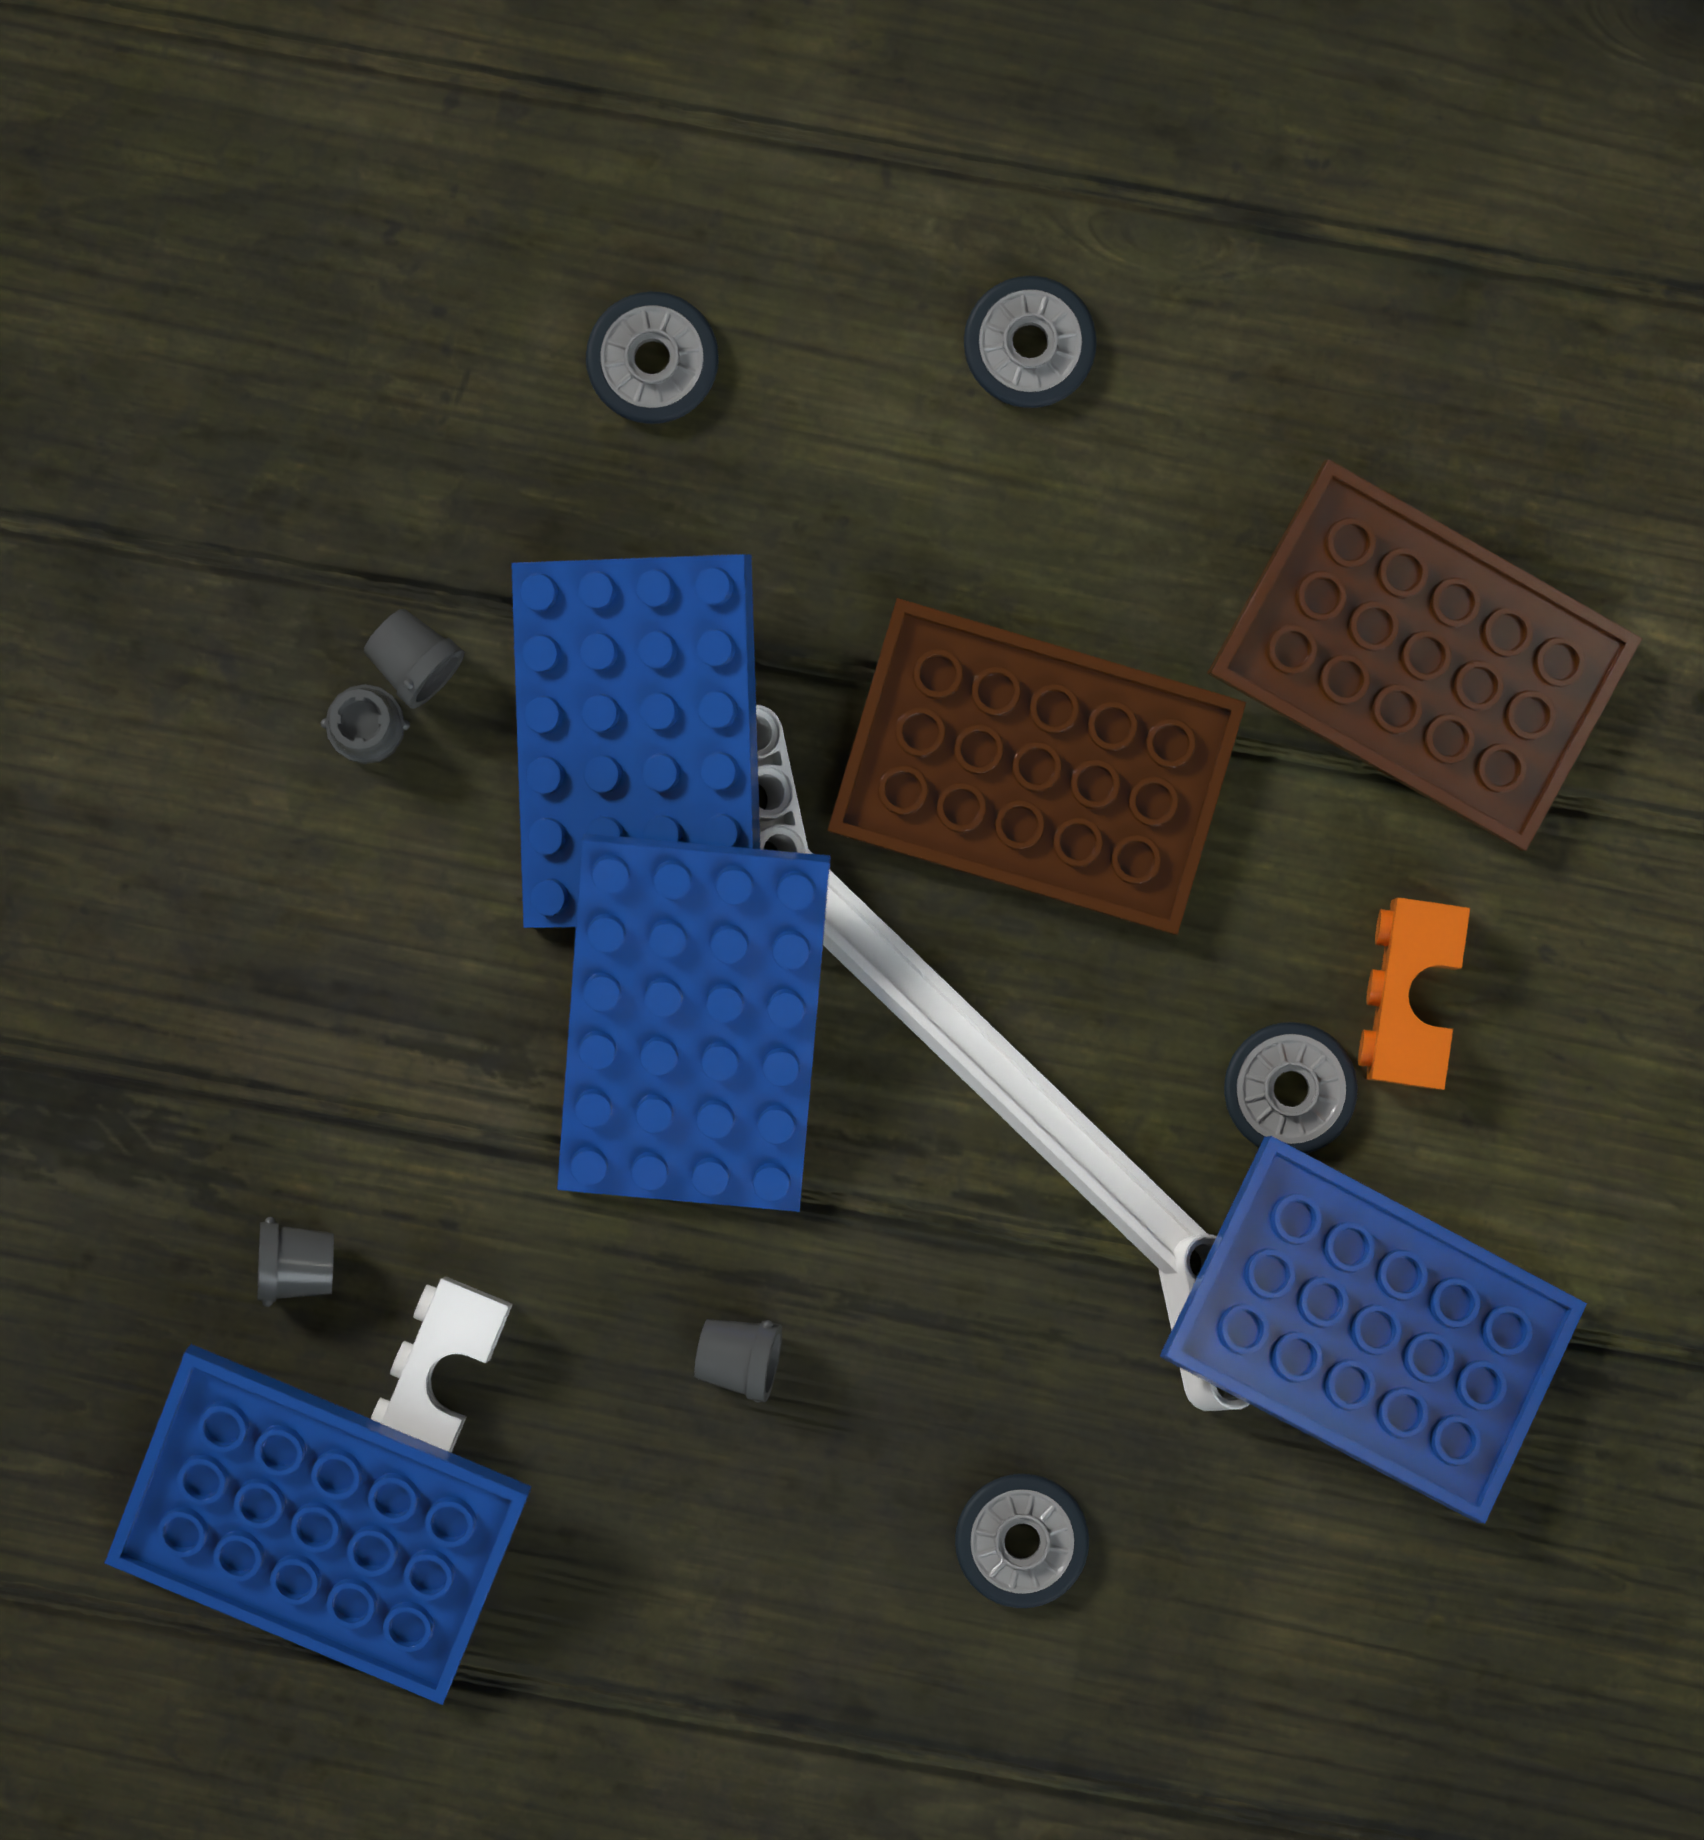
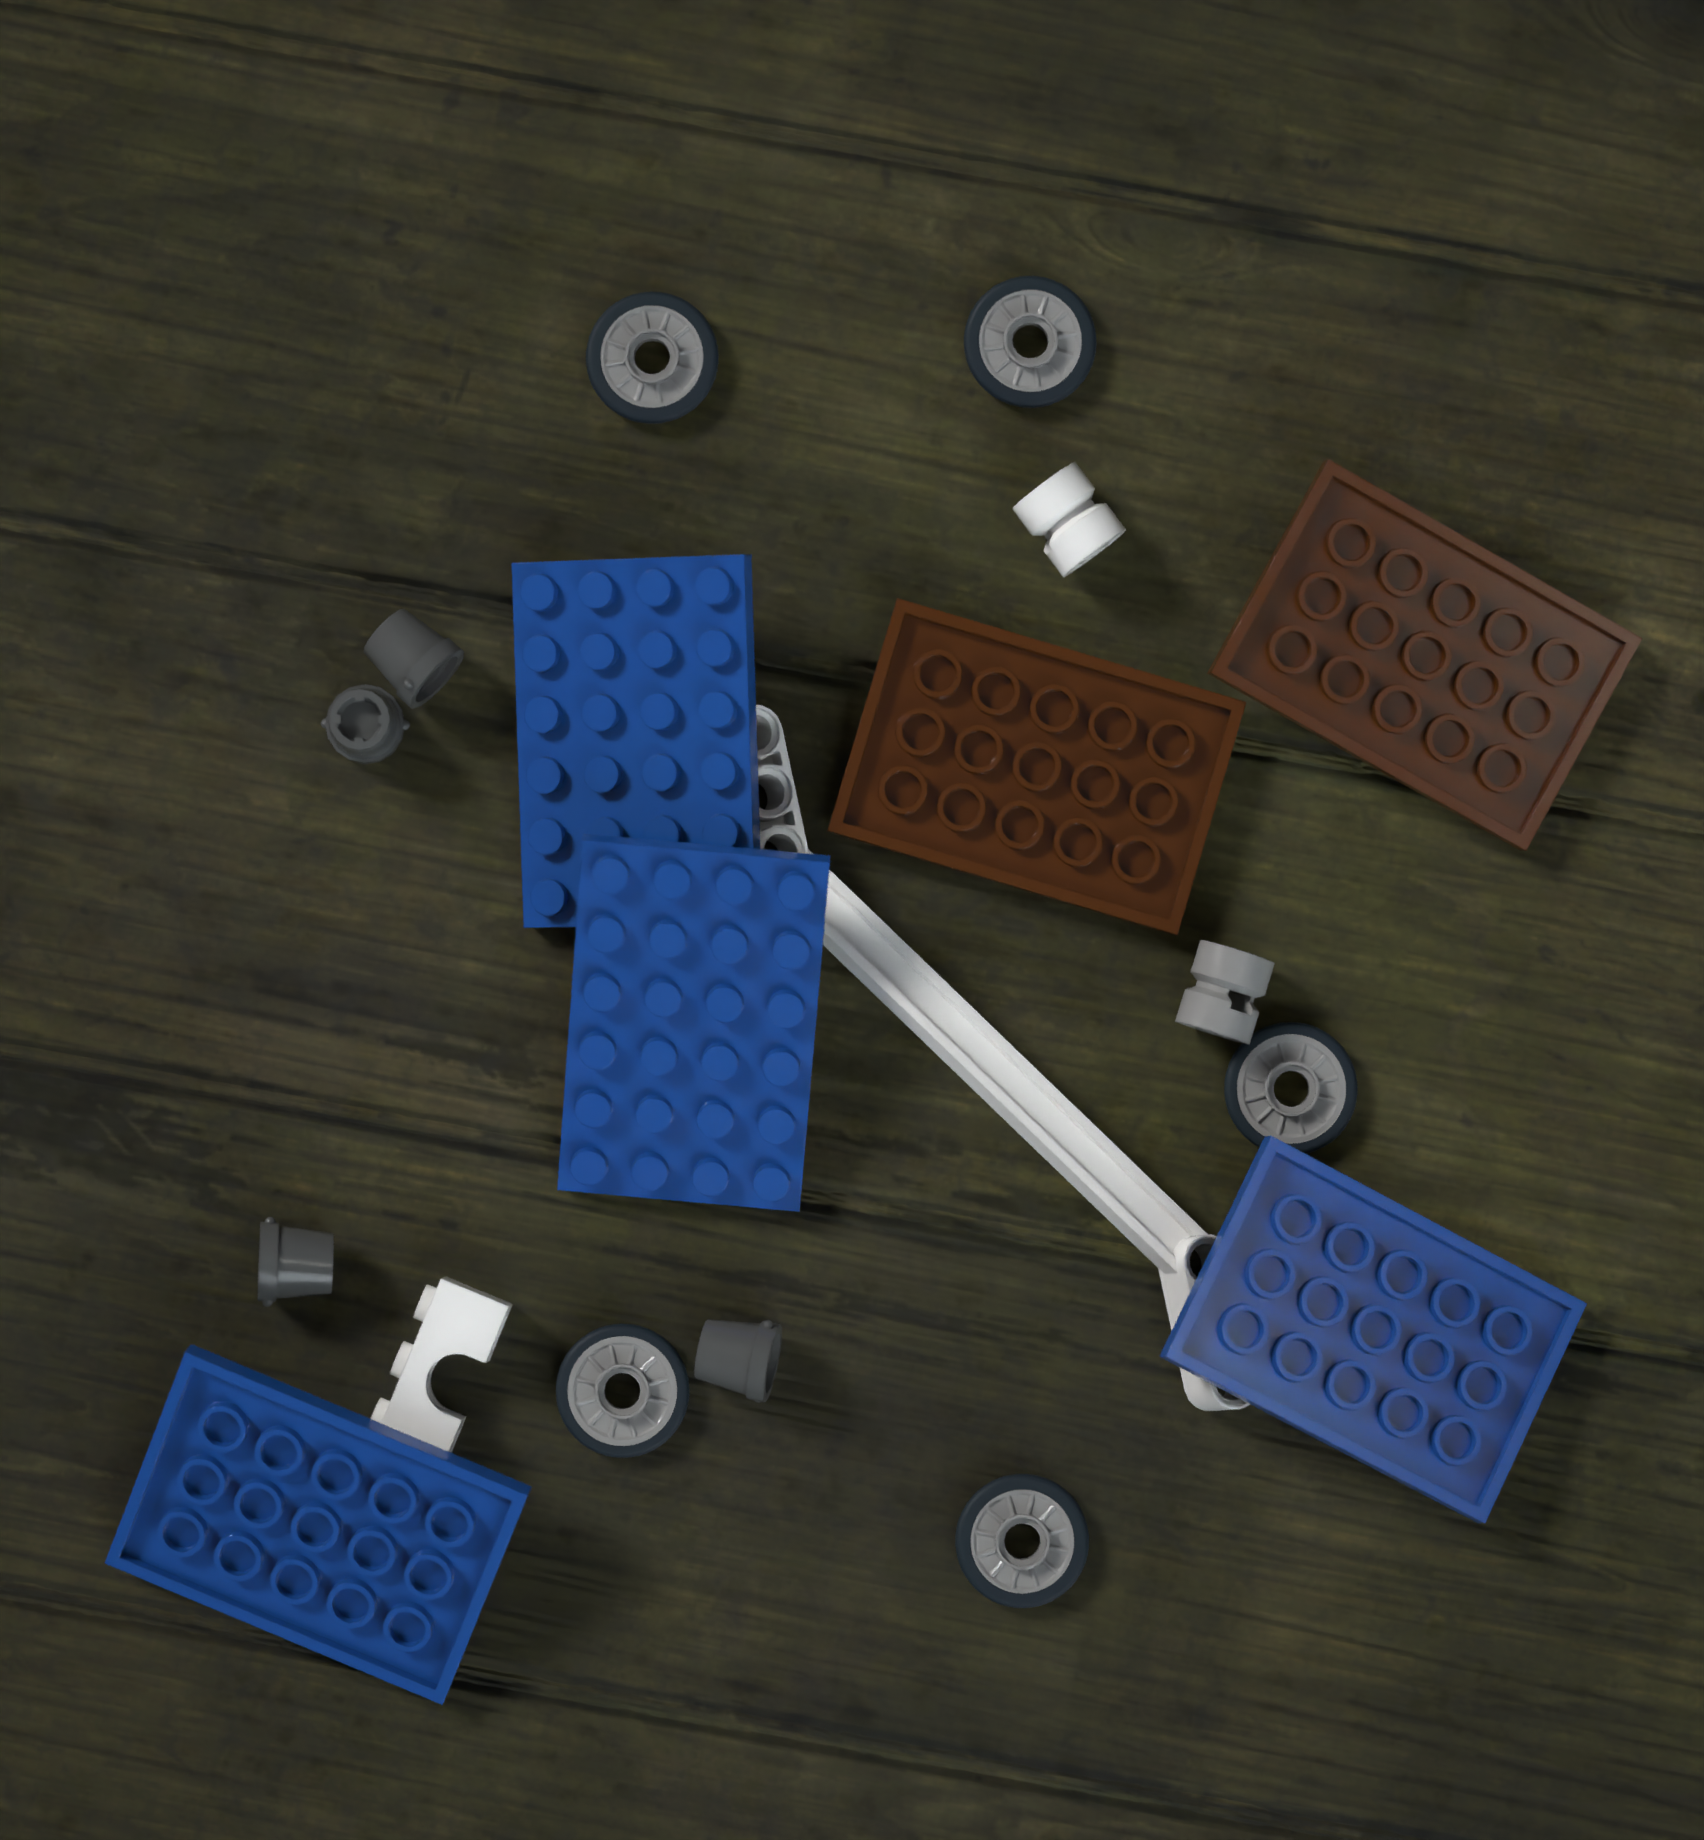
(614, 1429): none -> light grey wheel
(1069, 519): none -> white wheel
(1225, 992): none -> light grey wheel
(1402, 1045): orange arch -> none

